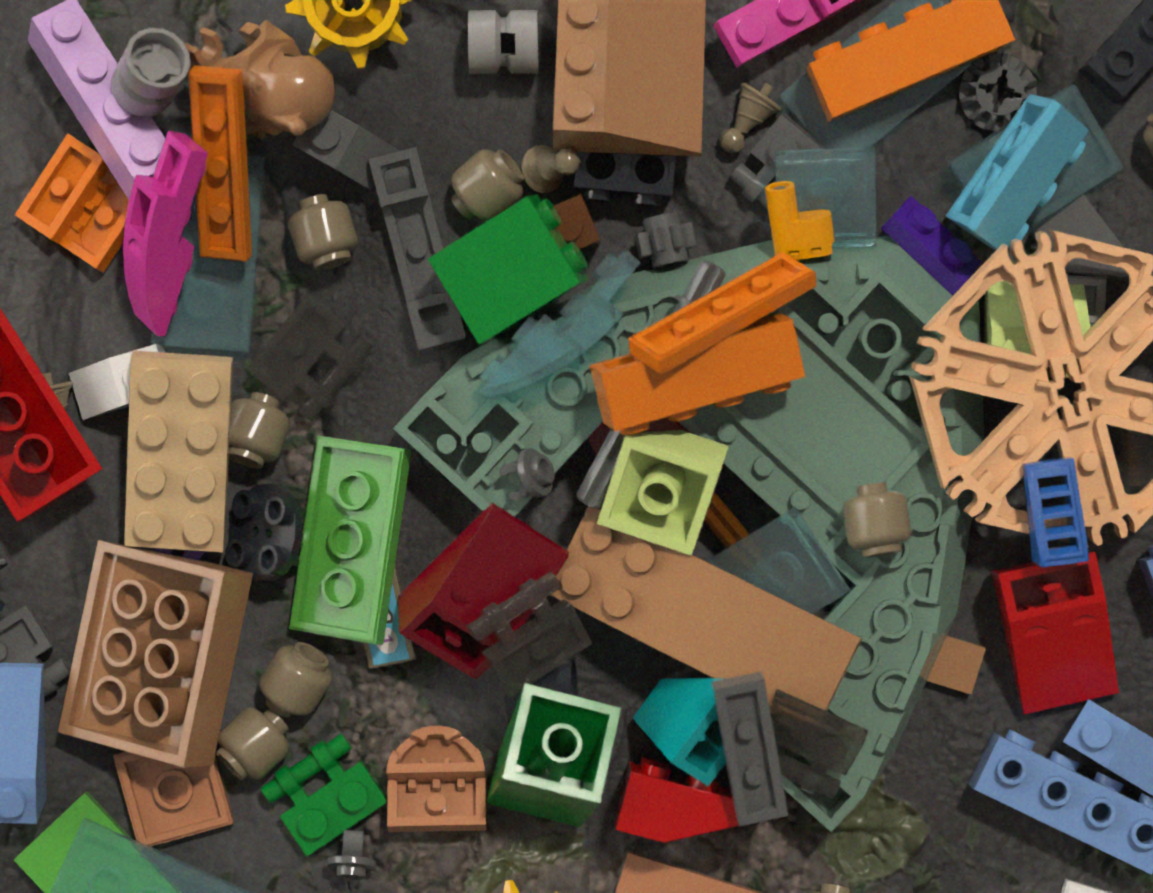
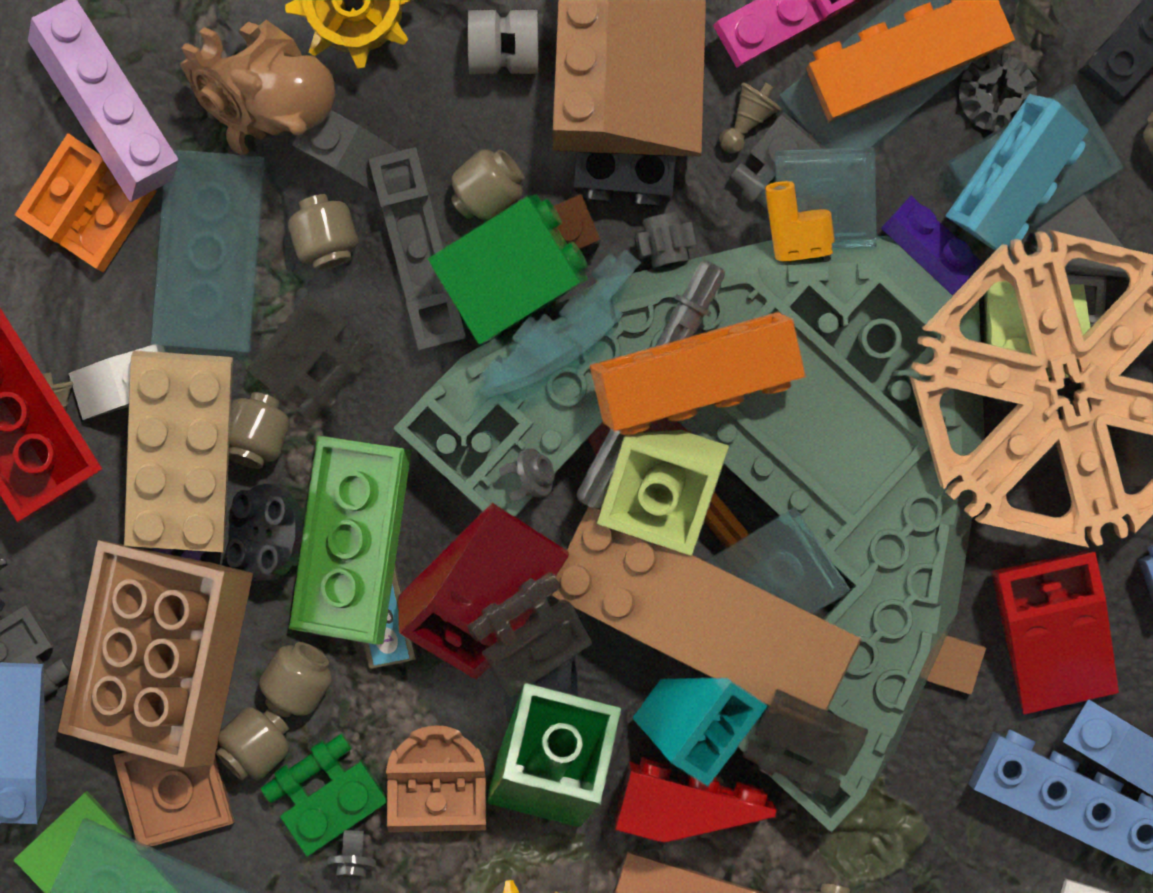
(150, 72): light grey wheel -> none
(153, 244): dark pink slope -> none
(224, 188): orange tile -> none
(546, 168): dark tan piece -> none
(722, 312): orange tile -> none
(750, 748): dark grey plate -> none
(877, 520): dark tan head -> none
(1072, 509): blue slope -> none

